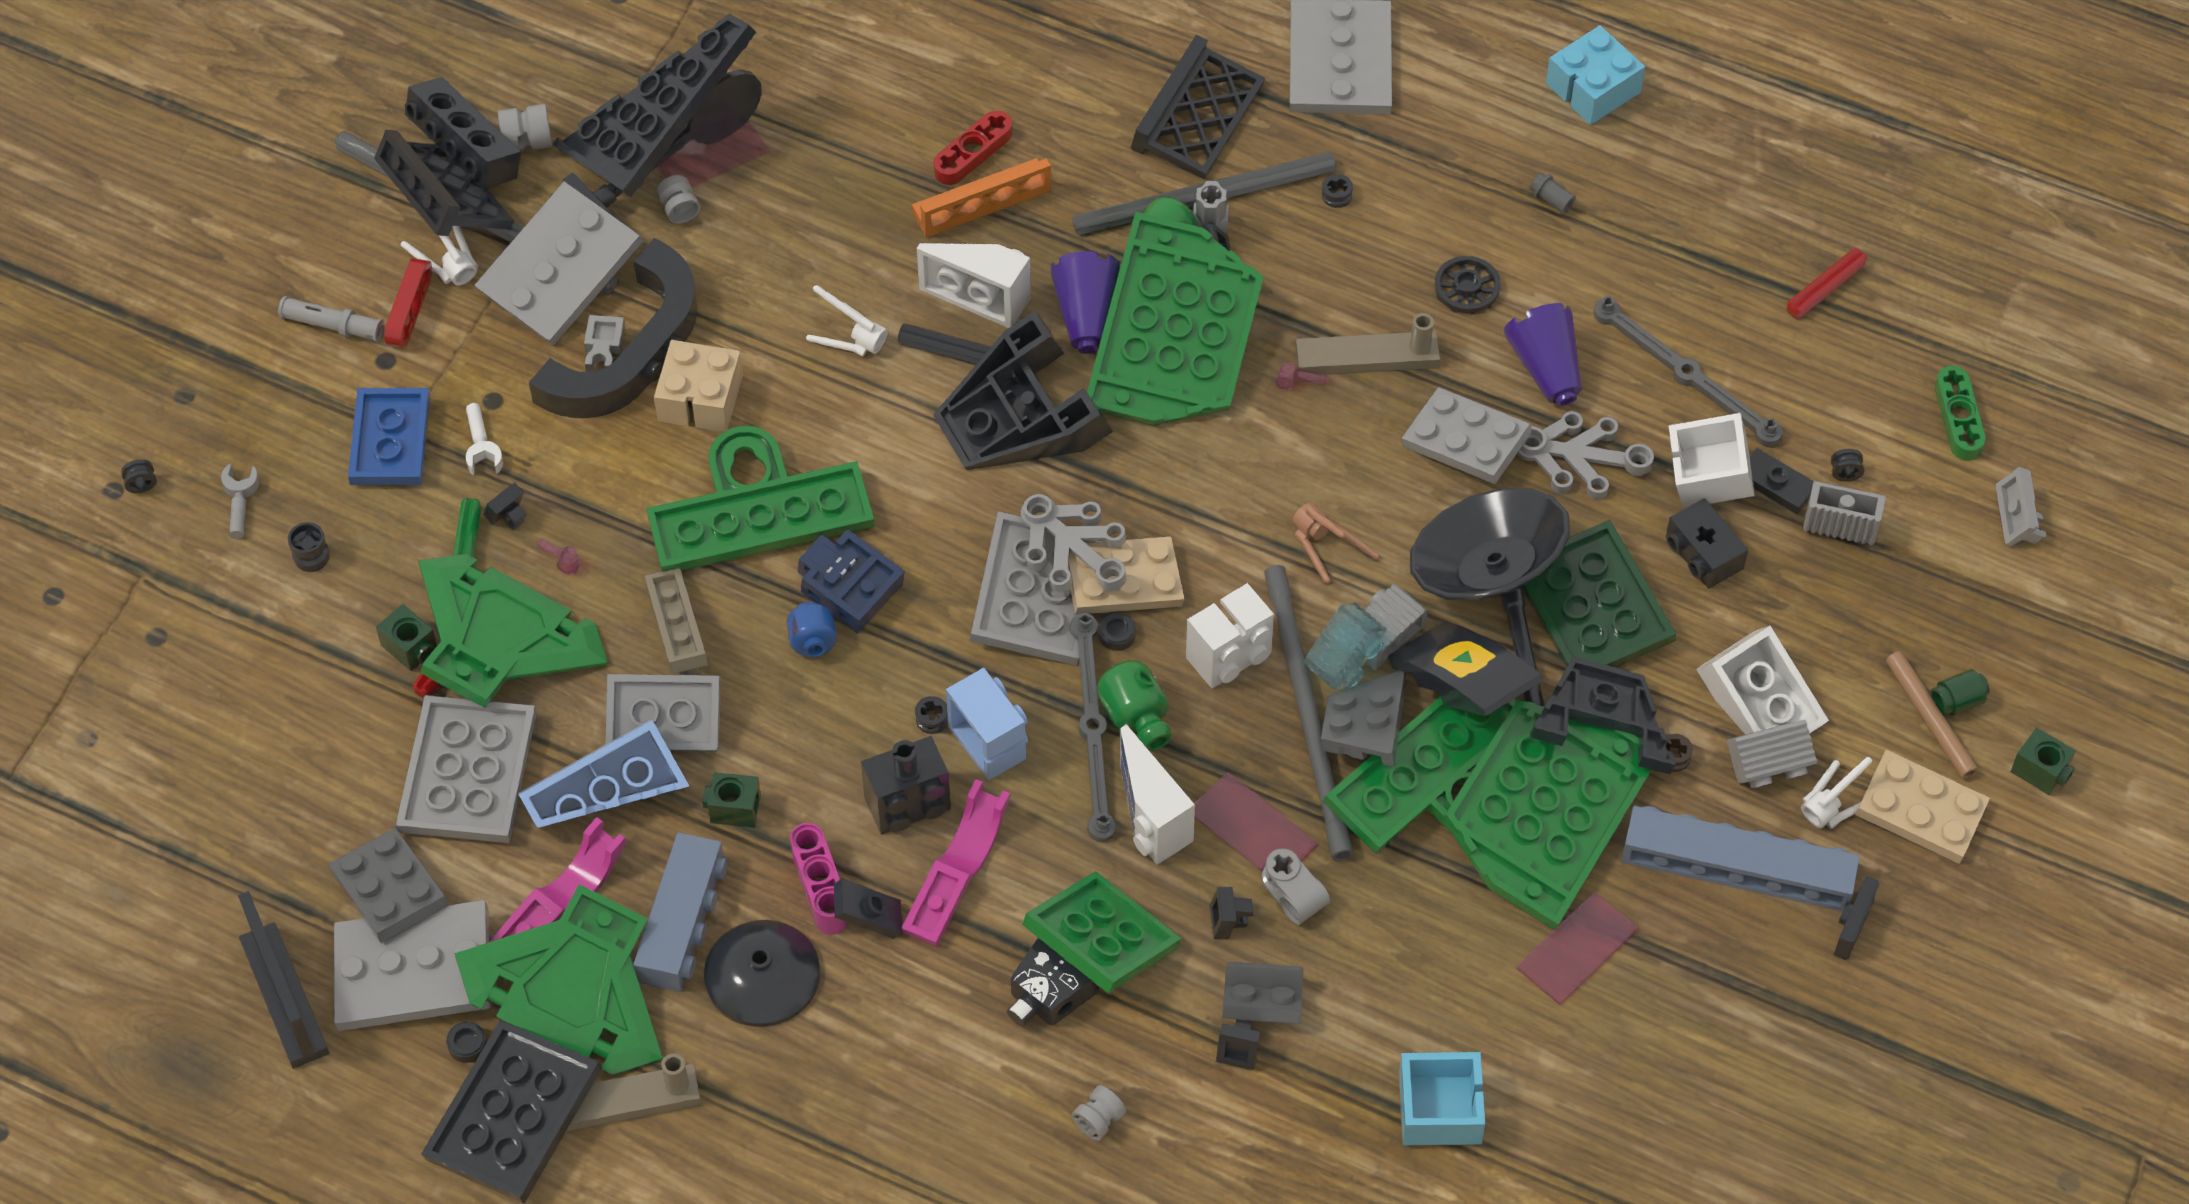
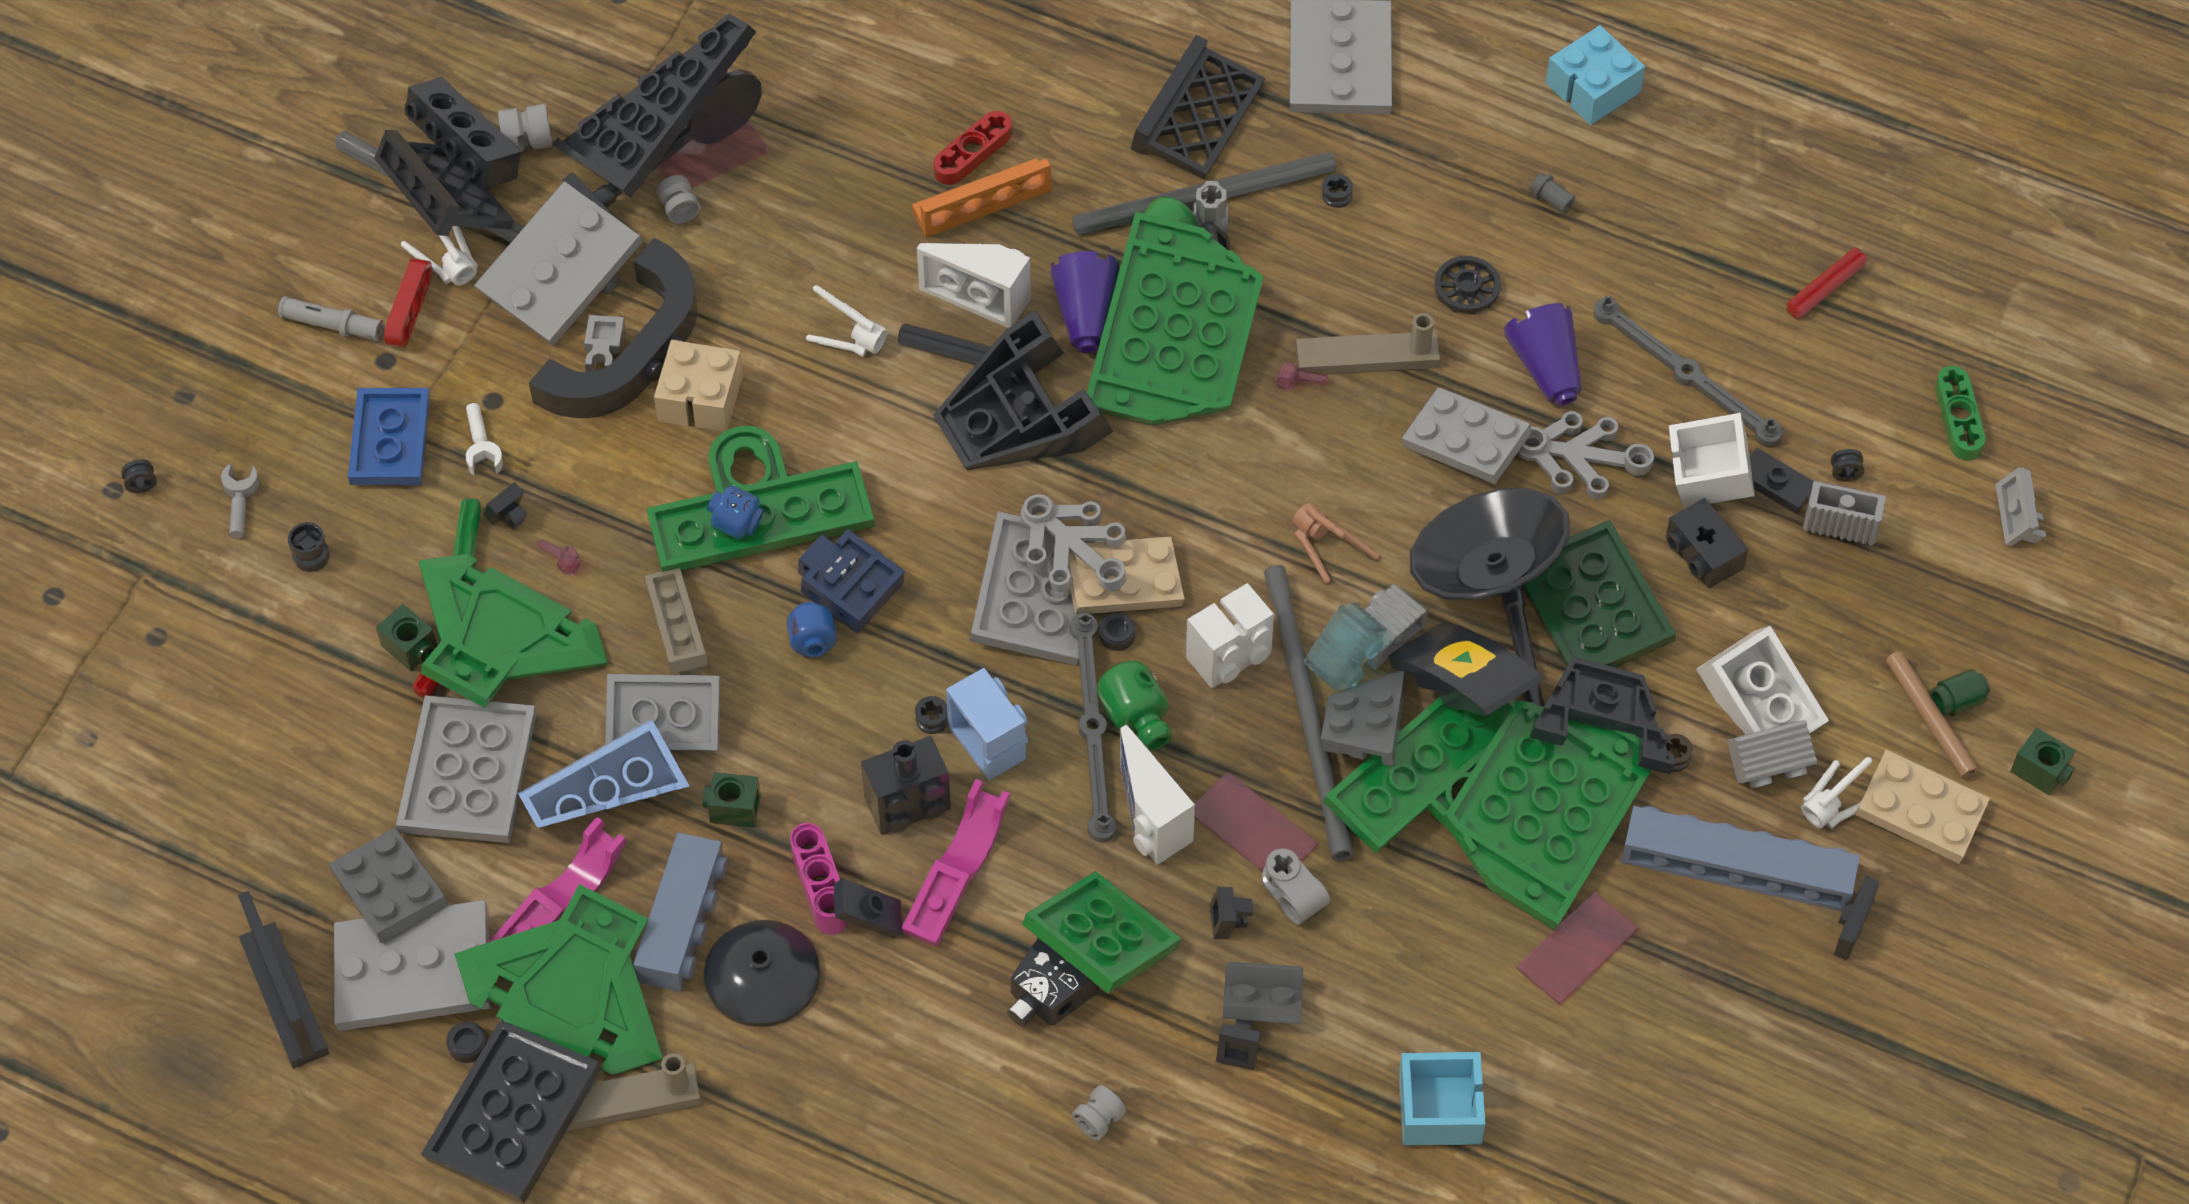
(735, 512): none -> blue head

